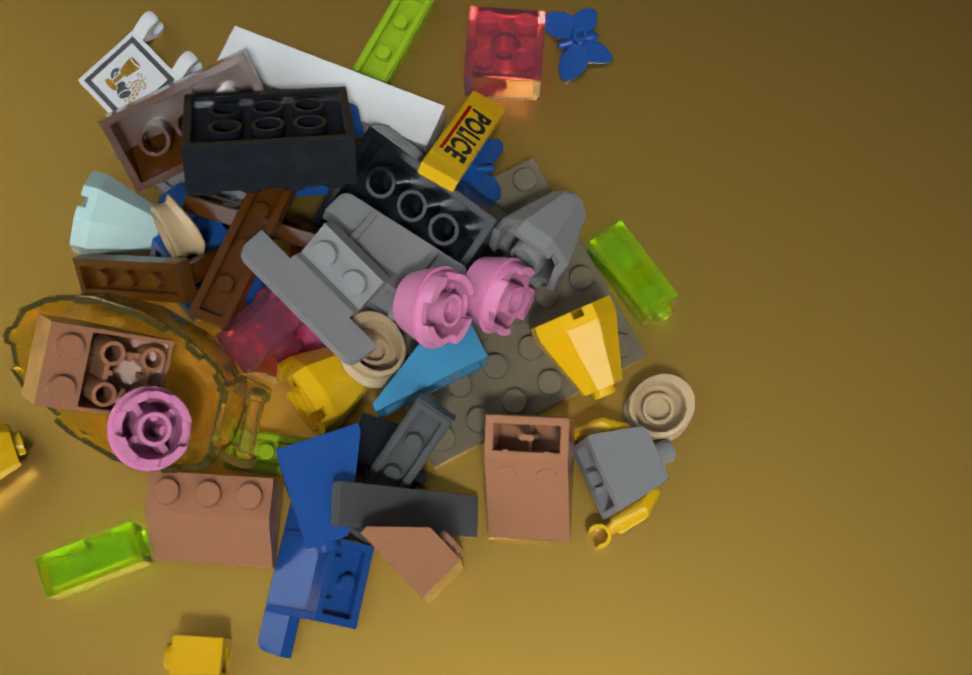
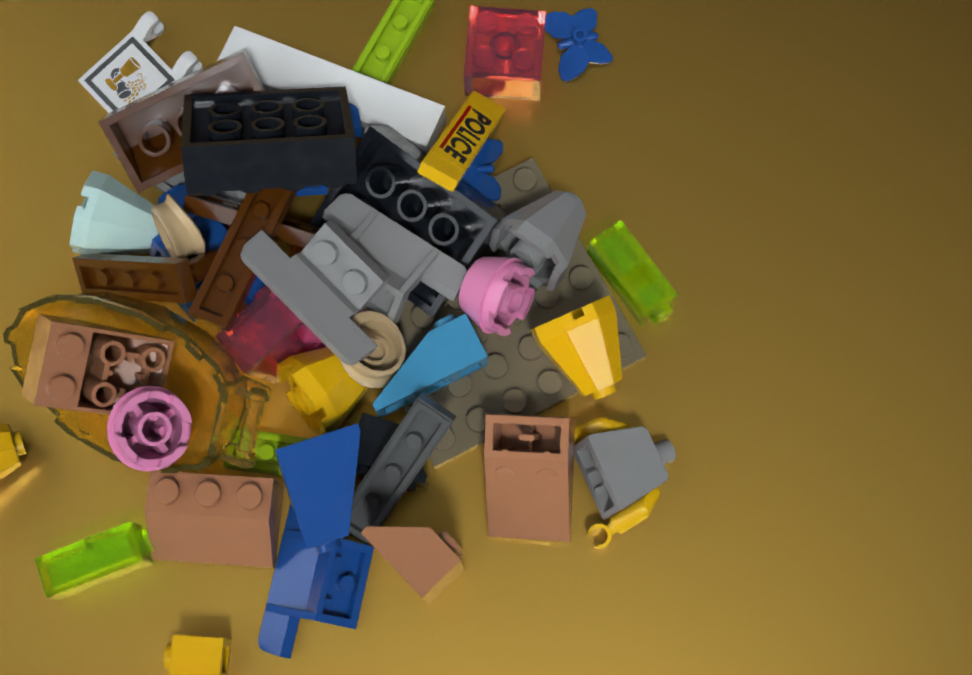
(386, 506): dark grey tile -> none
(433, 306): bright pink cone -> none
(661, 405): tan piece -> none

